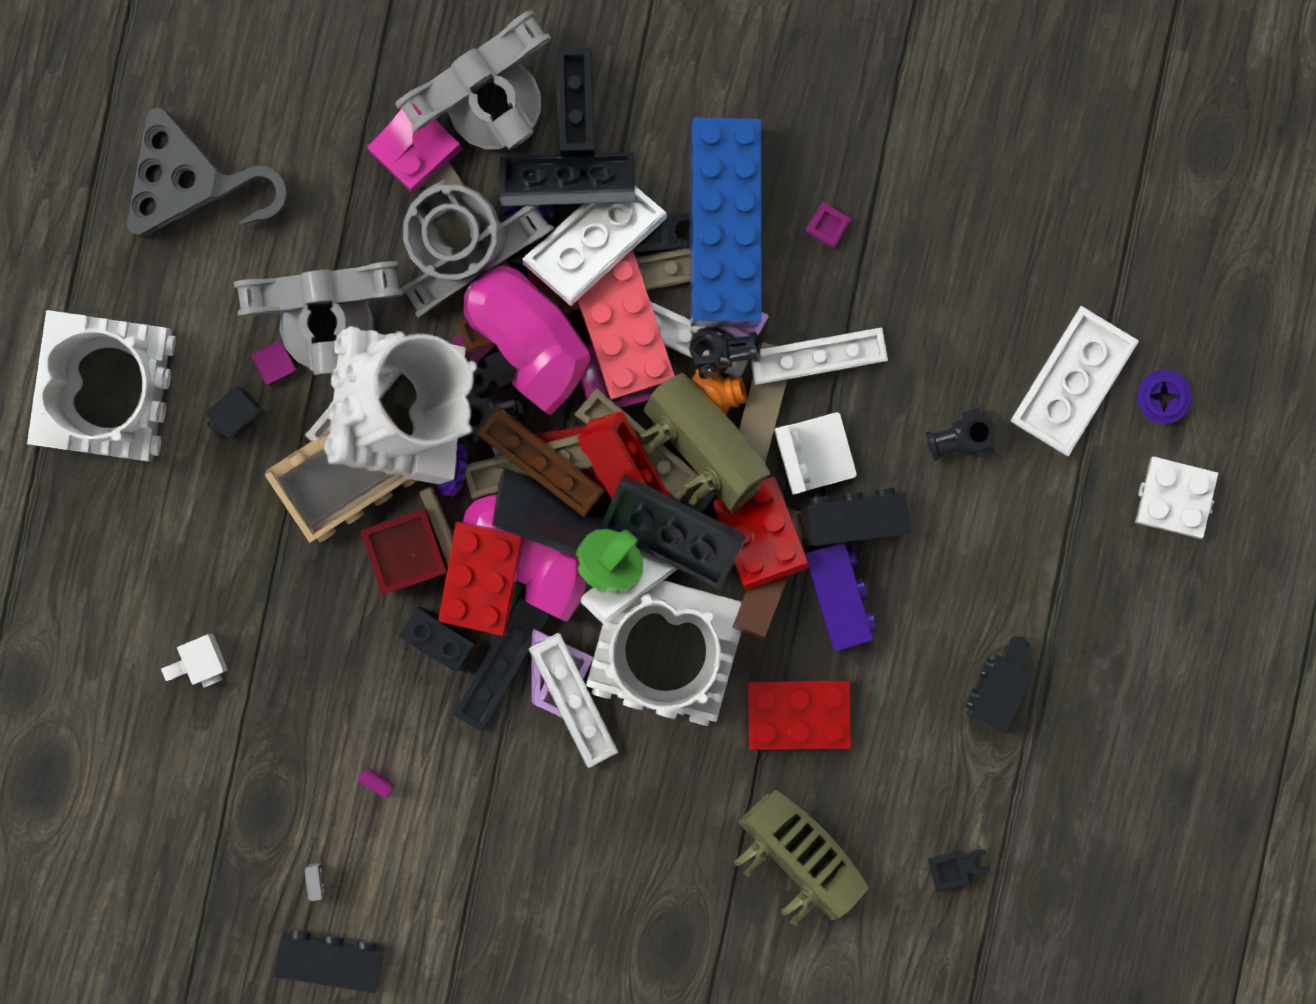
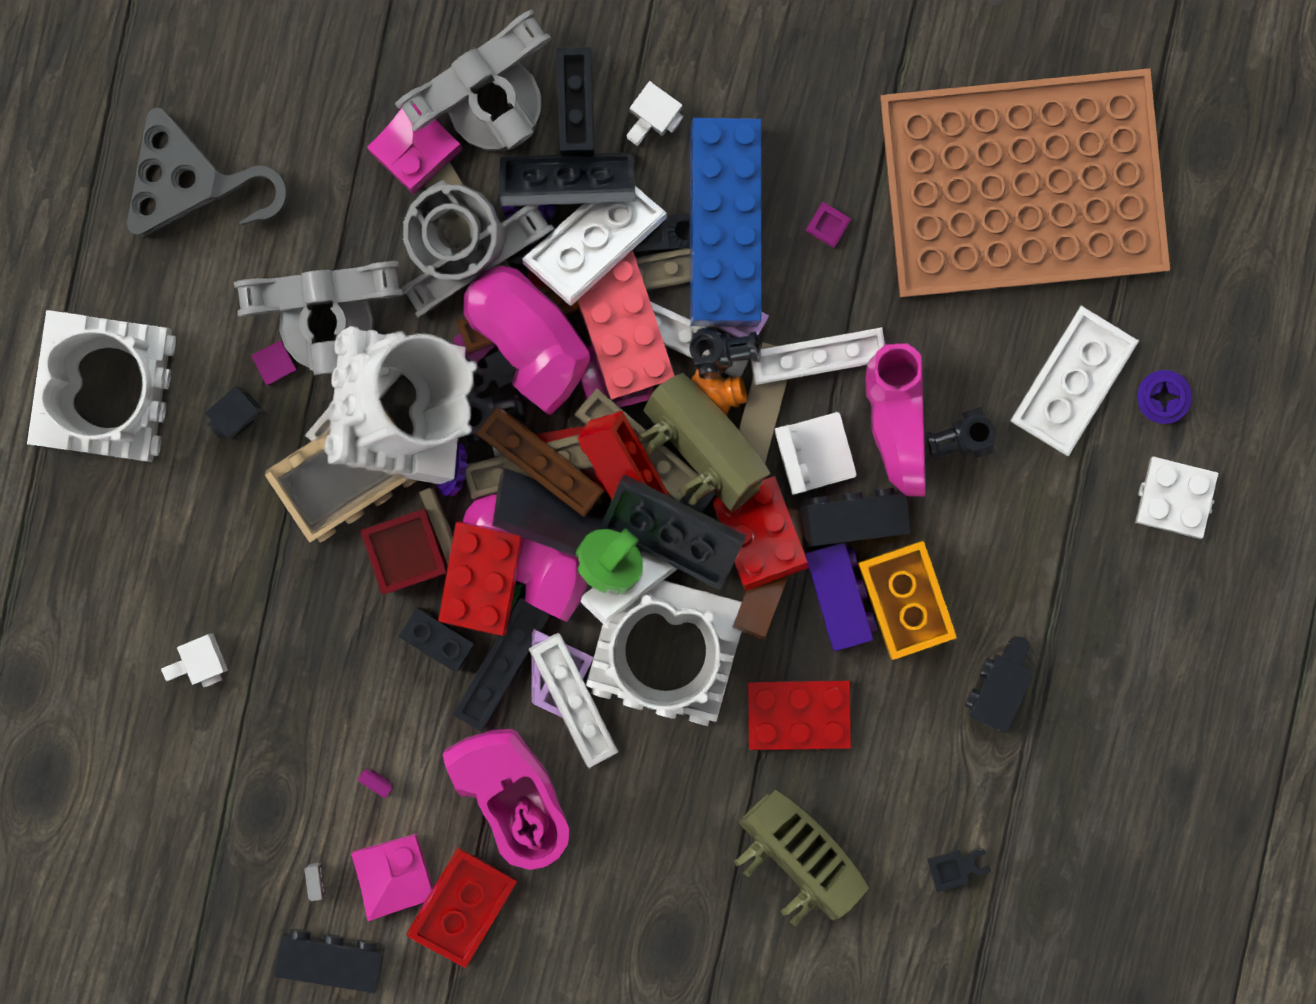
(392, 876): none -> dark pink plate
(461, 907): none -> red plate
(512, 795): none -> dark pink piece
(654, 111): none -> white brick
(897, 415): none -> dark pink piece
(907, 600): none -> light orange brick
(1025, 183): none -> nougat plate

